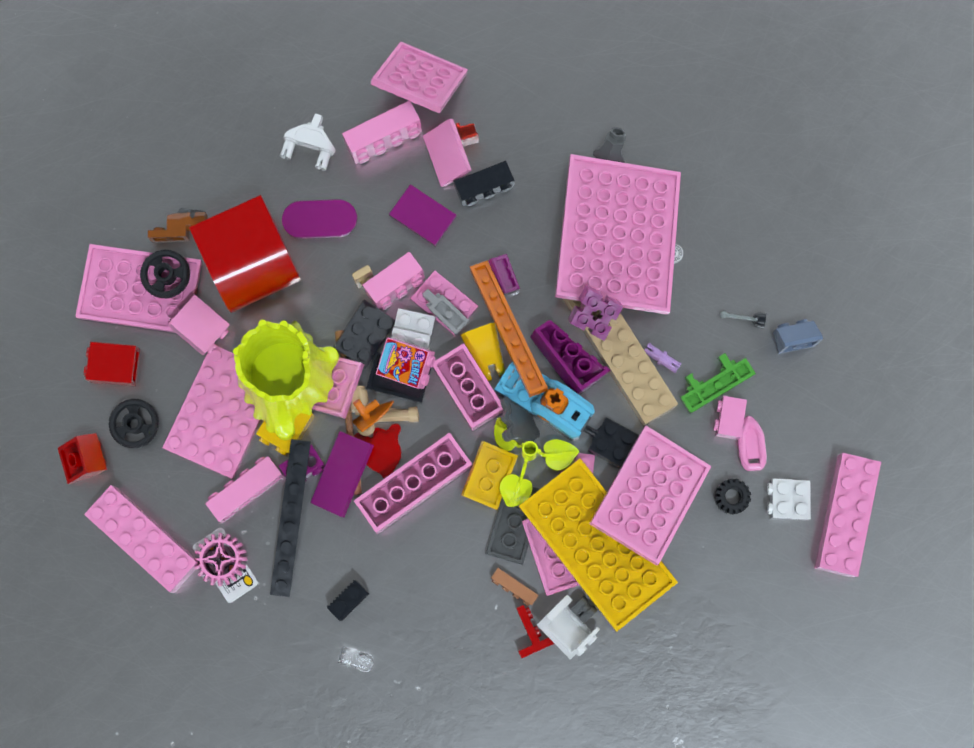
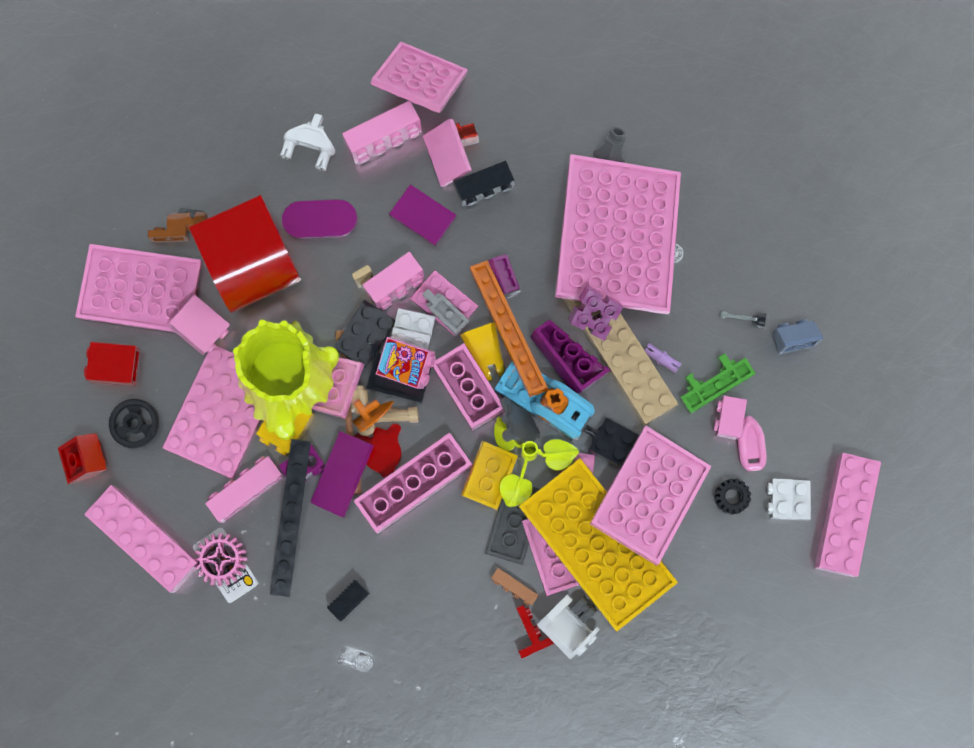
(155, 260): black wheel -> none

